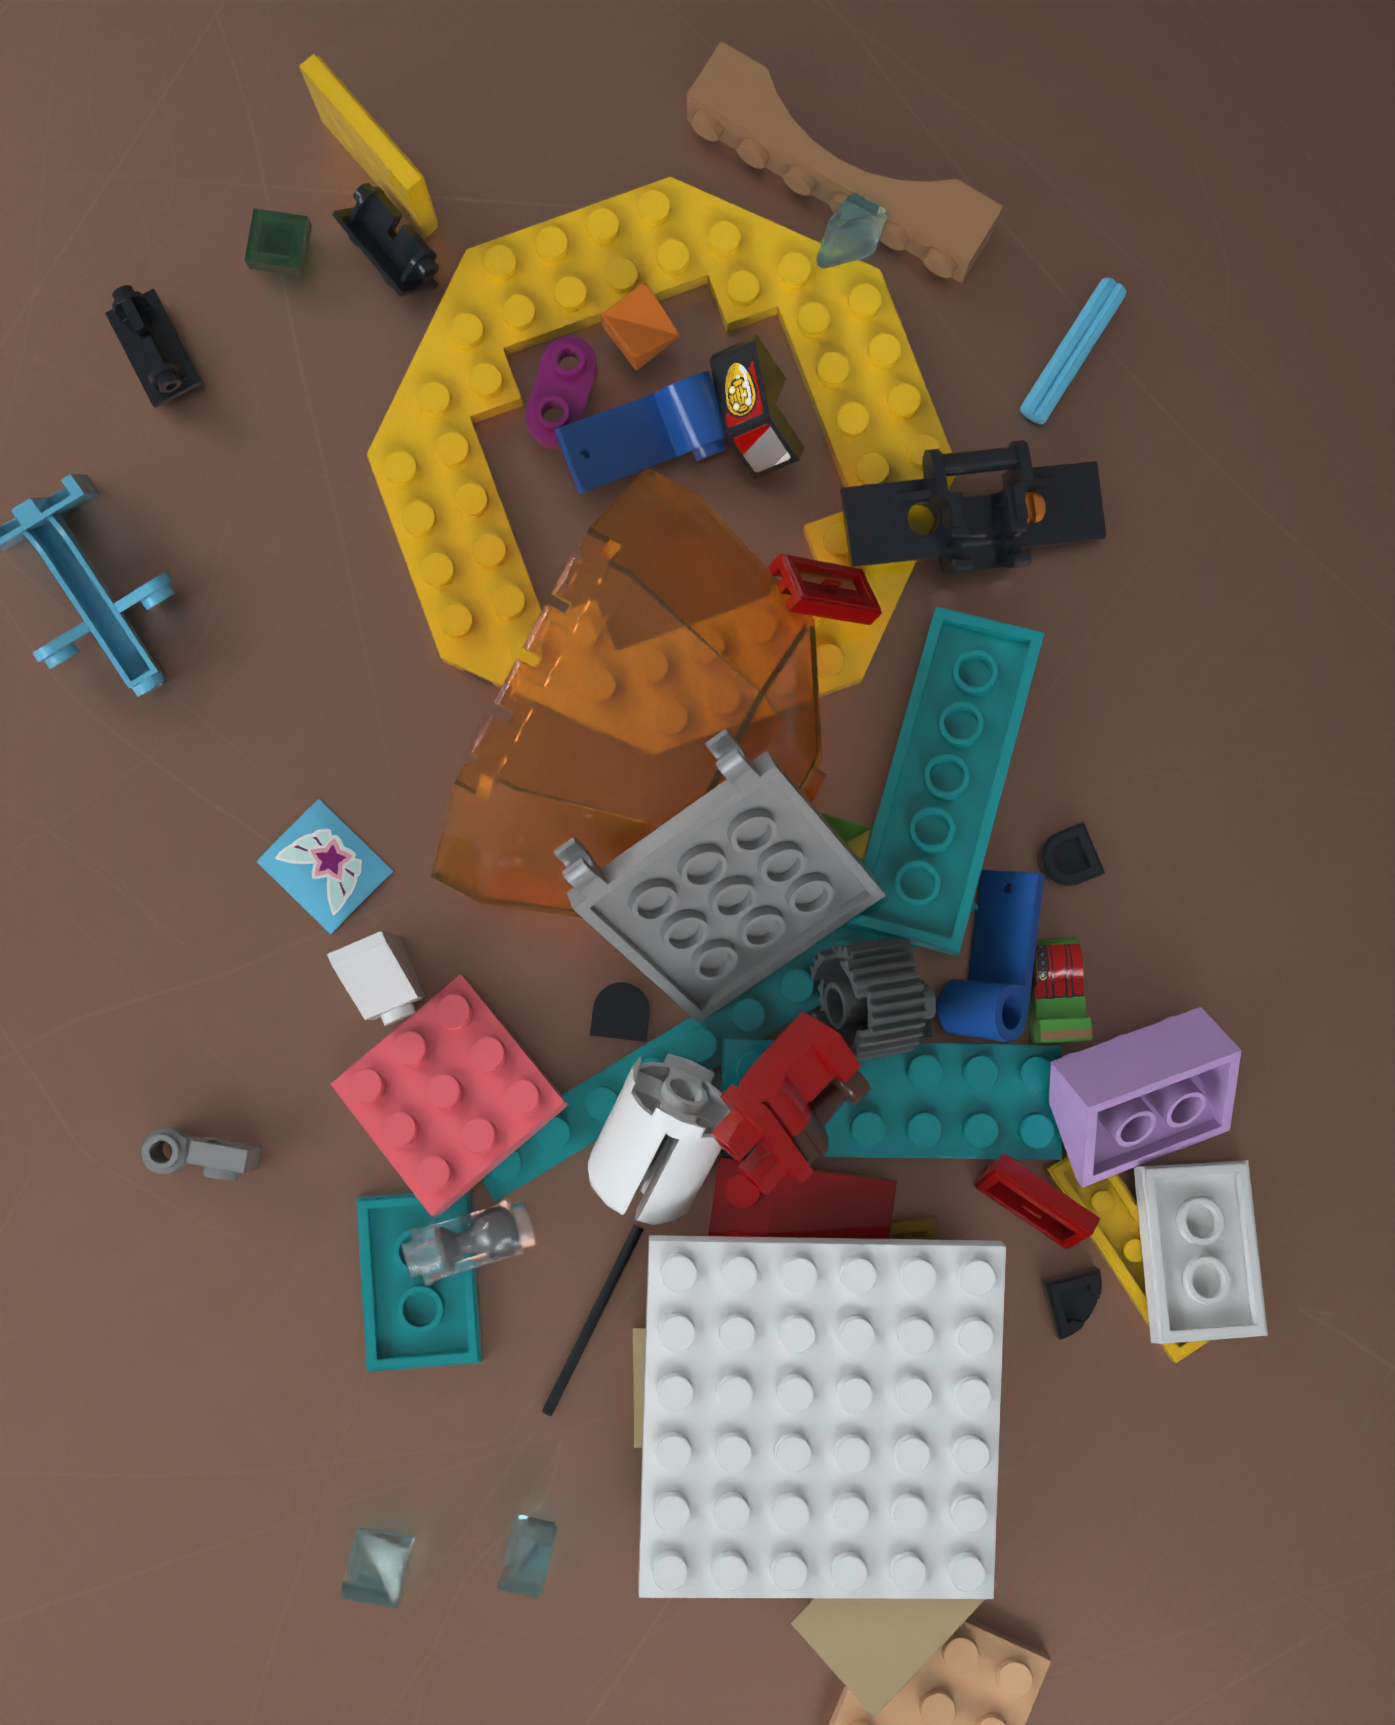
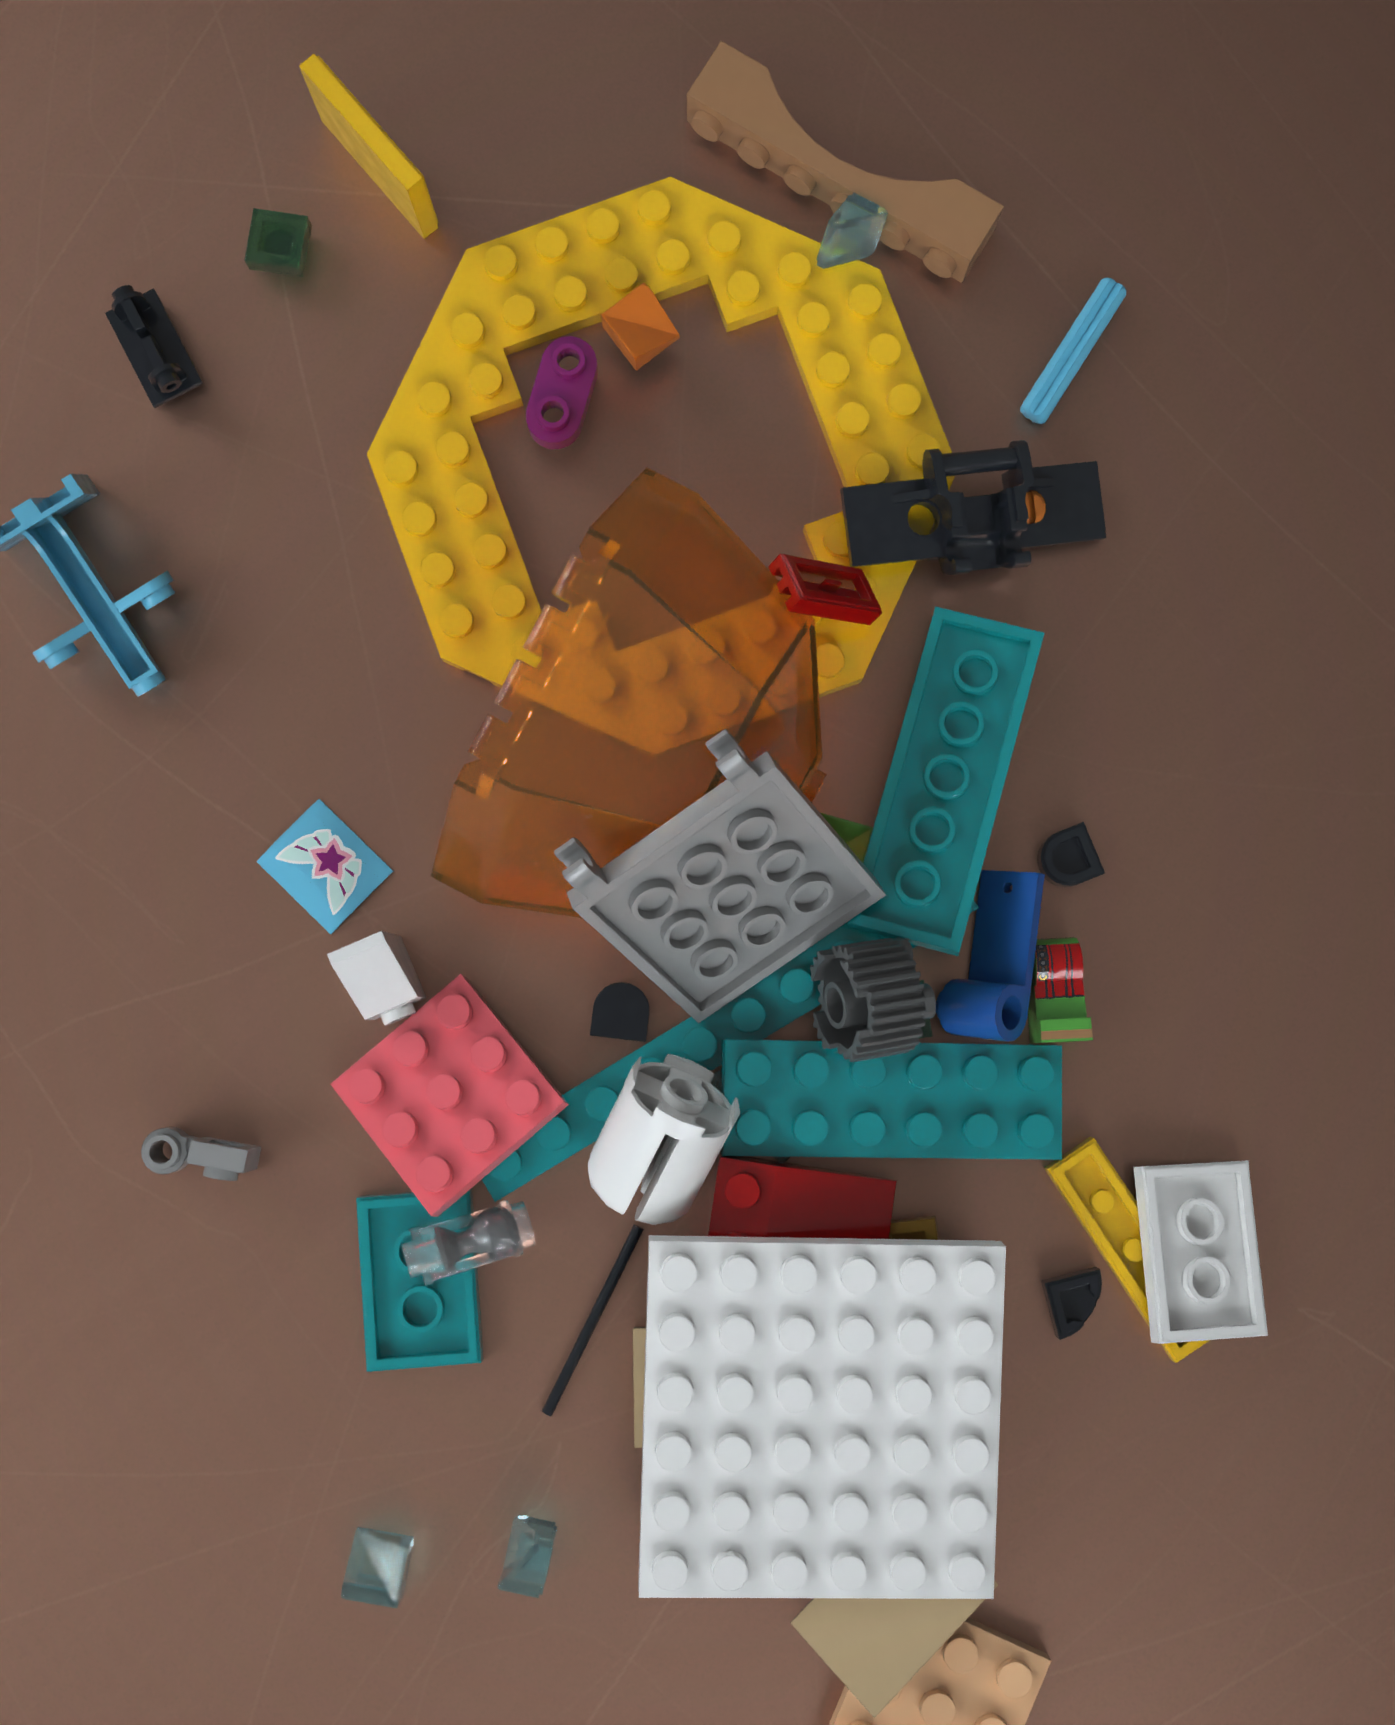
(401, 258): black hinge -> none
(644, 433): blue door -> none
(747, 394): slope -> none
(788, 1103): red hips -> none
(1036, 1202): red tile -> none
(1144, 1094): lavender slope -> none

